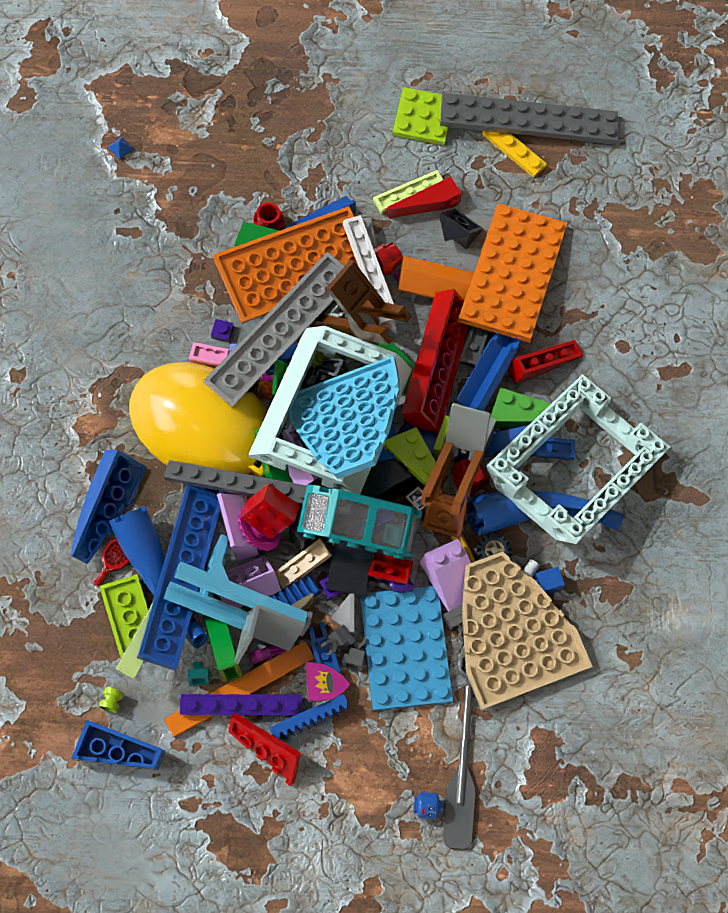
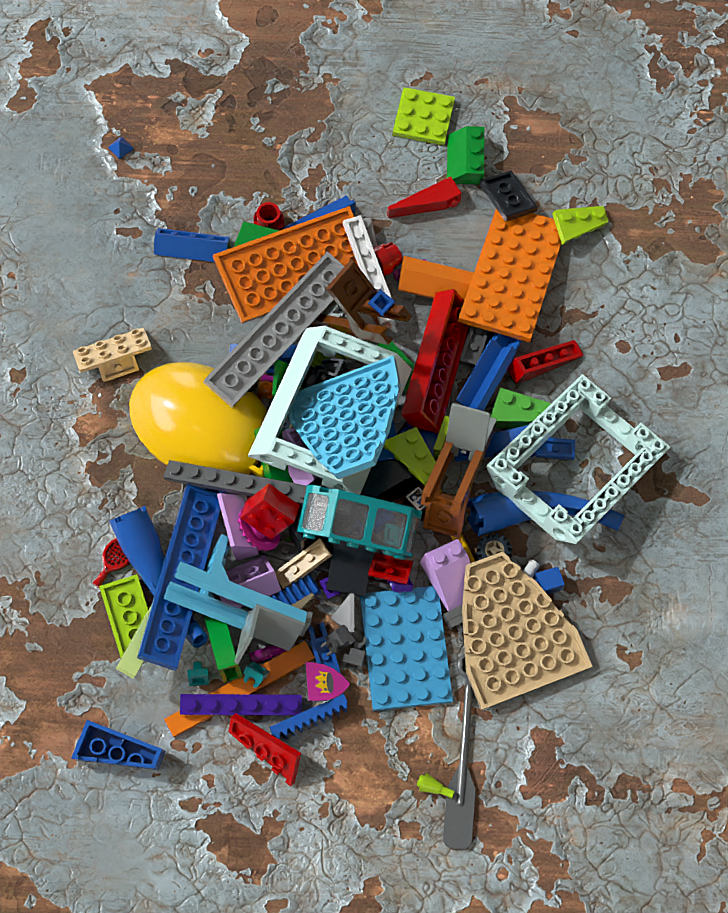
(106, 499): blue wedge -> none
(112, 698): lime wheel -> none
(114, 355): none -> tan bracket
(189, 244): none -> blue panel
(207, 354): bright pink plate -> none
(222, 330): dark purple plate -> none
(257, 672): none -> teal tile
(381, 302): none -> blue slope
(401, 192): yellowish green tile -> none
(427, 805): blue head -> none
(431, 785): none -> lime cone
(458, 472): red piece -> none
(459, 227): black slope -> none
(466, 155): none -> green slope
(508, 195): none -> black tile
(516, 151): yellow plate -> none
(529, 118): dark grey plate -> none
(578, 221): none -> lime wing

